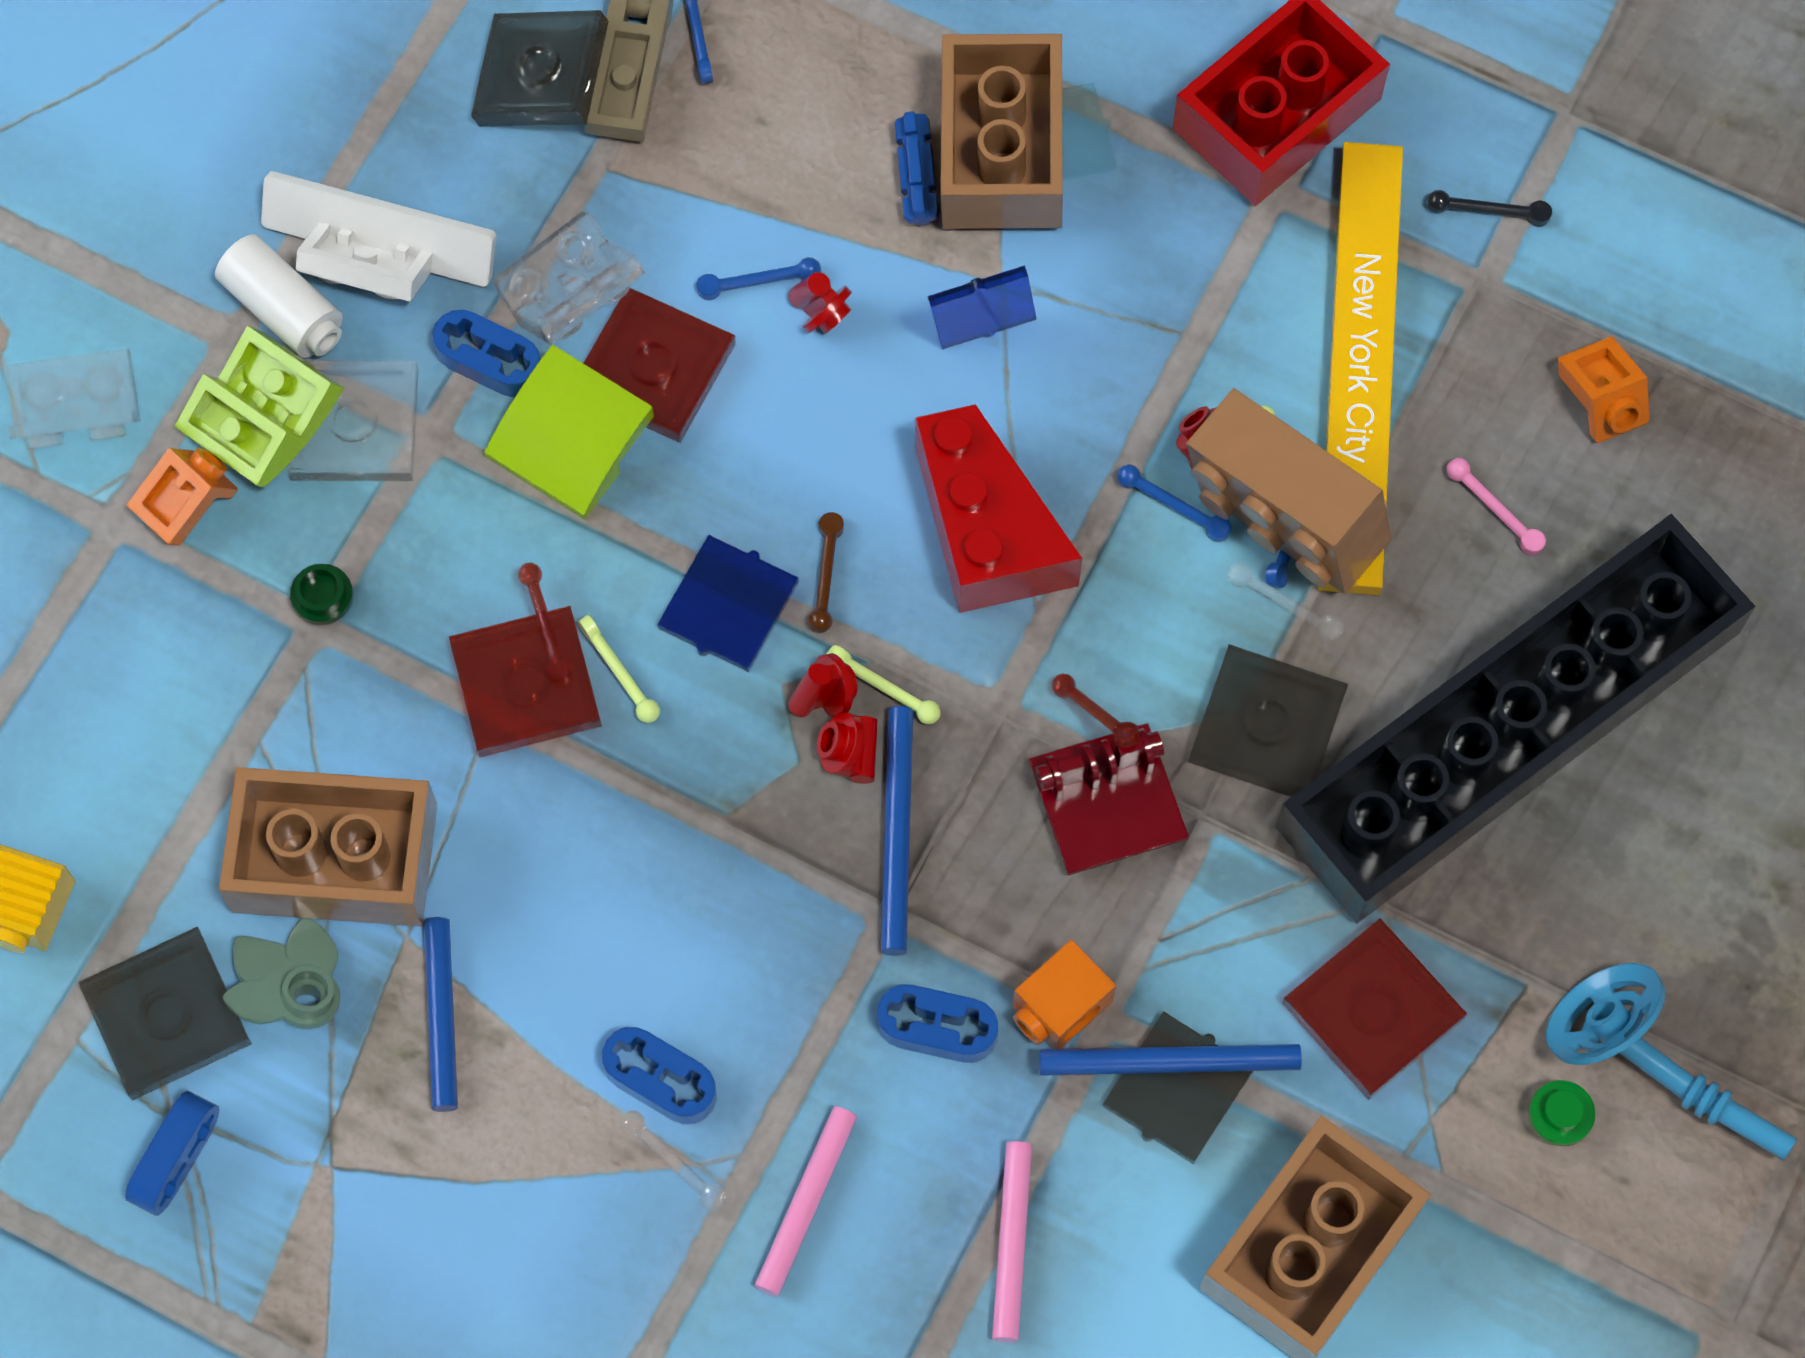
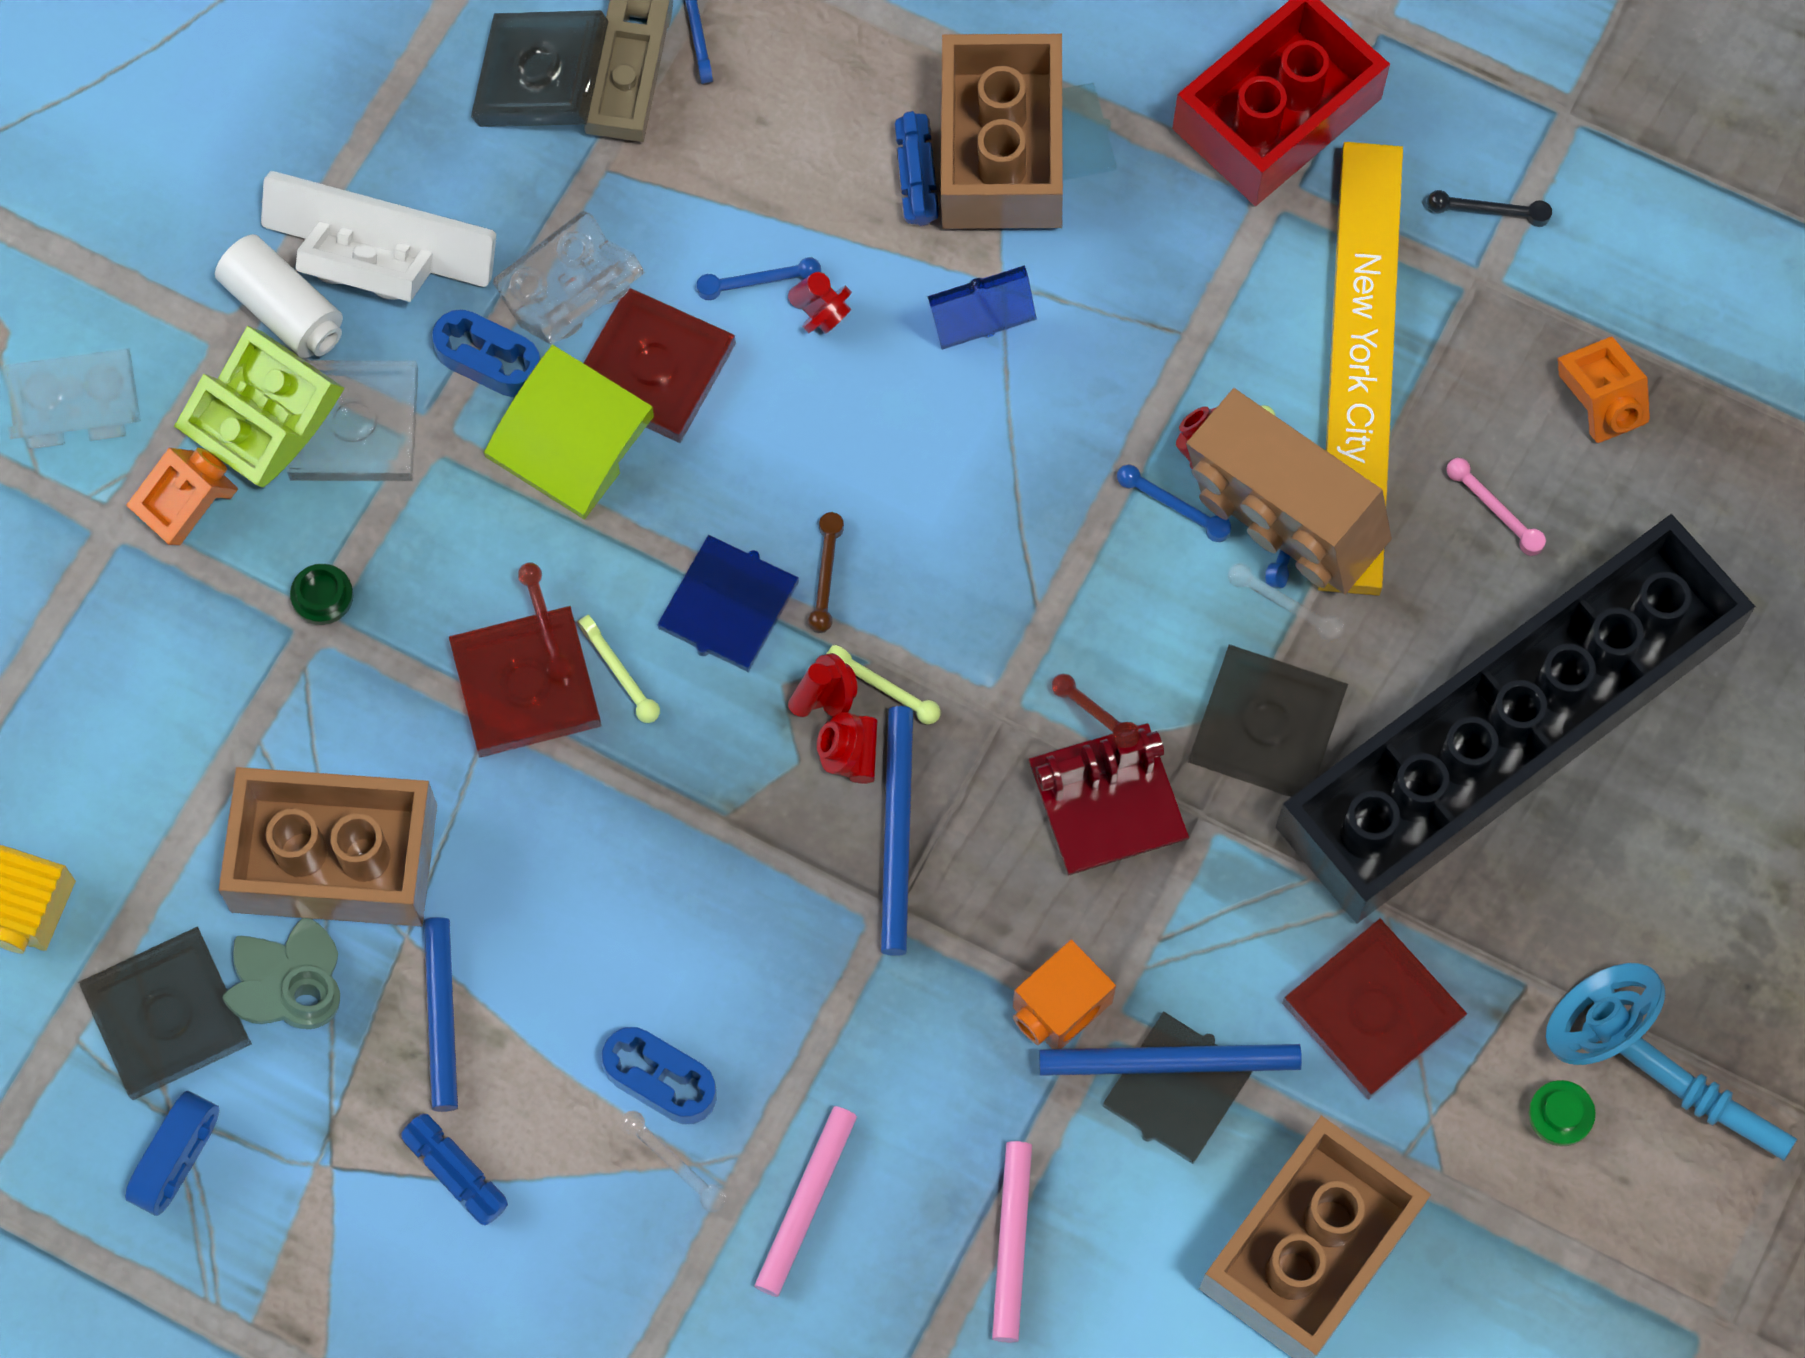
(454, 1169): none -> blue axle
(941, 1008): blue beam -> none
(988, 516): red wedge -> none

